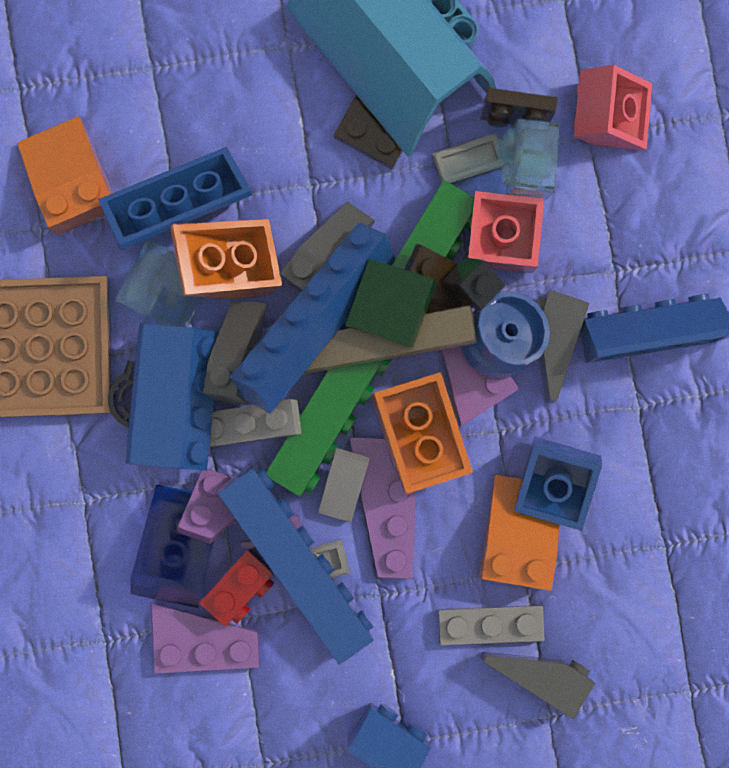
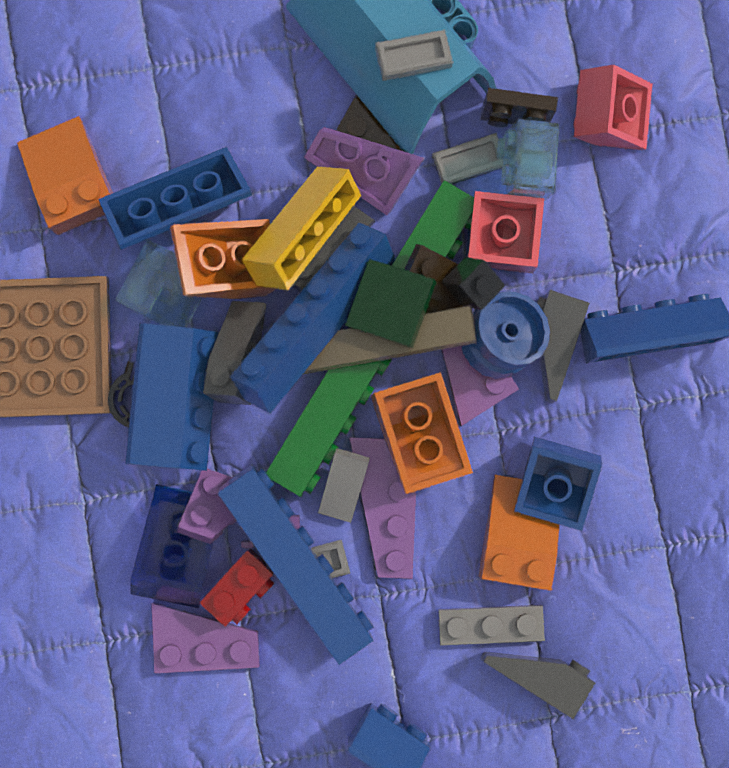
(254, 424): light grey plate -> none
(302, 228): none -> yellow brick
(376, 169): none -> medium lavender wing
(413, 55): none -> light grey tile

